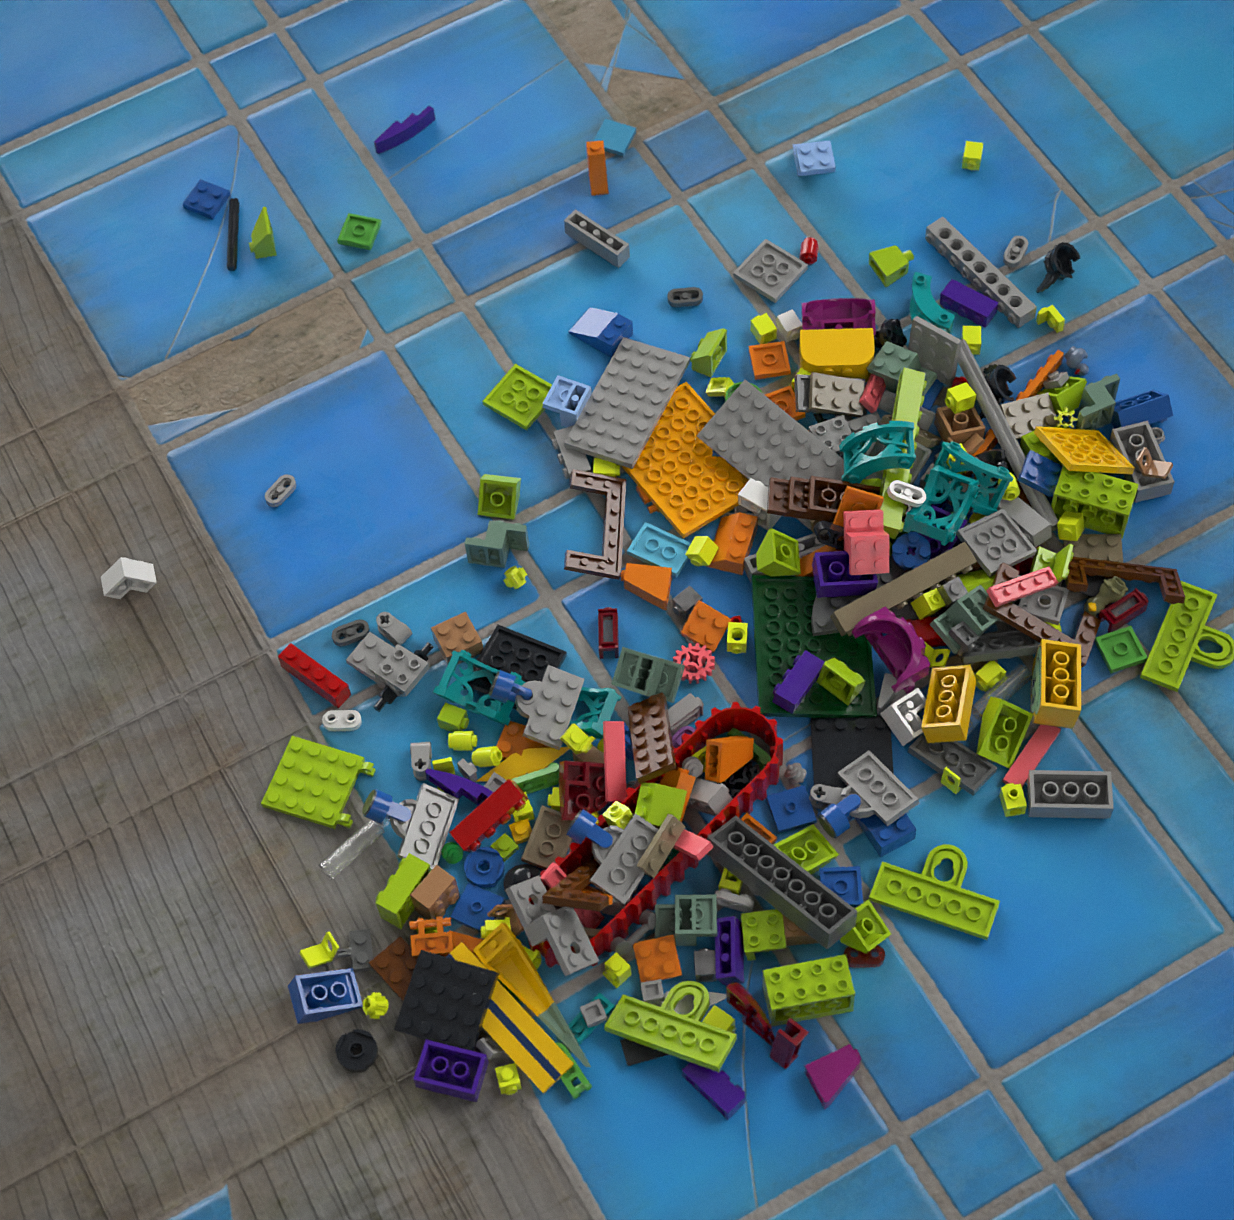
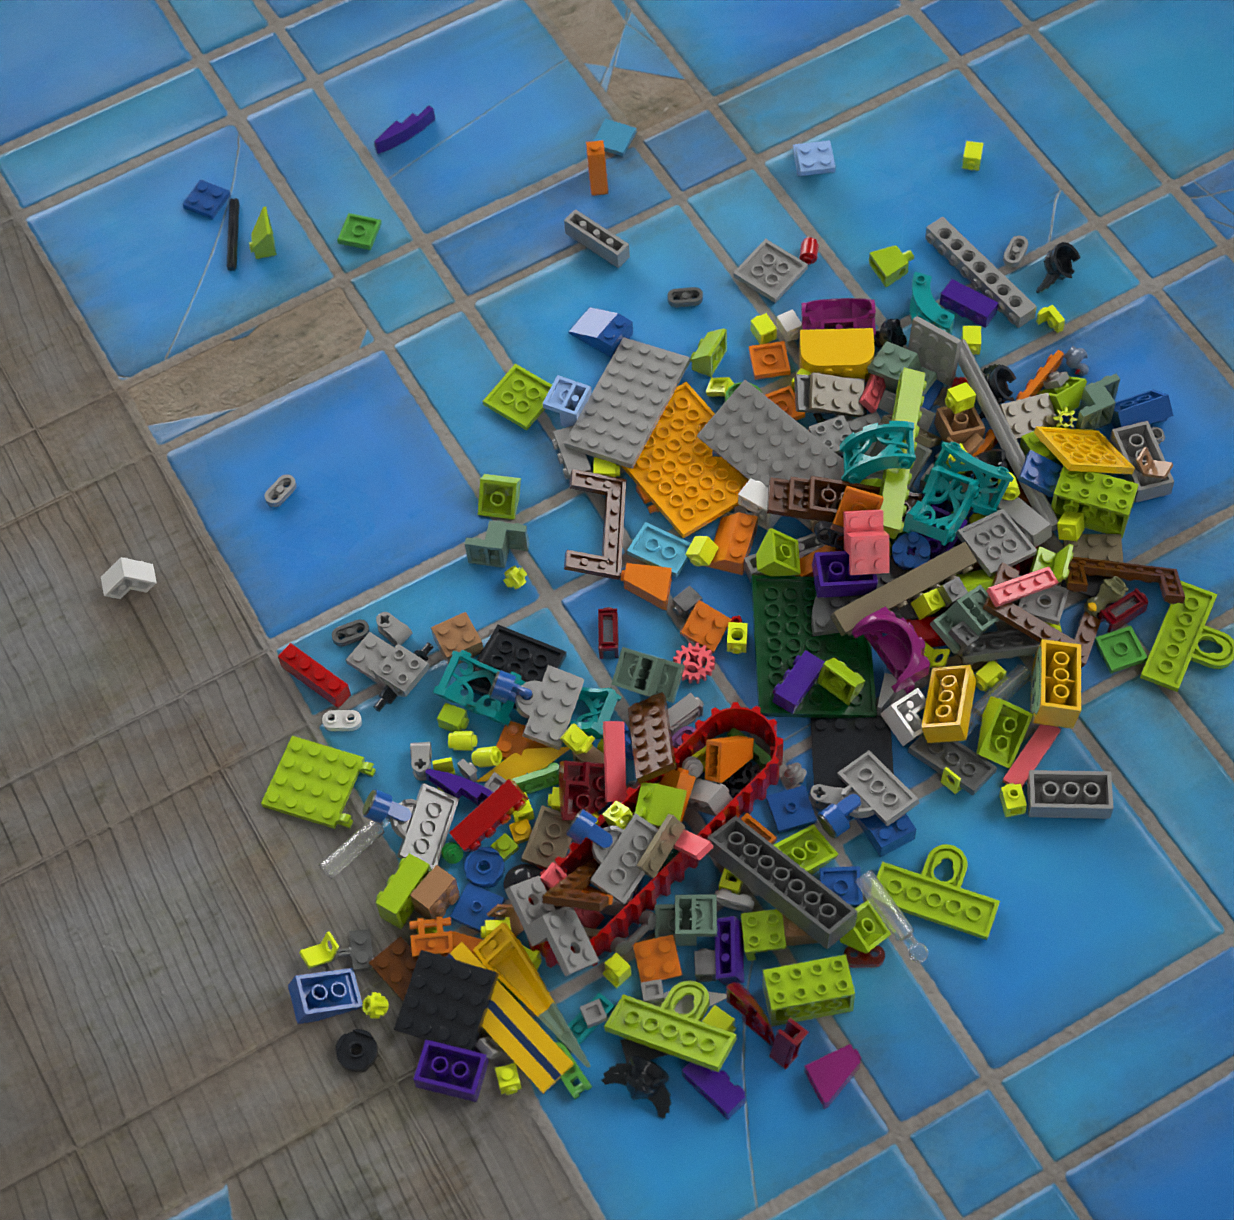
(643, 1081): none -> black helmet
(891, 915): none -> clear piece
(906, 492): white plate -> none

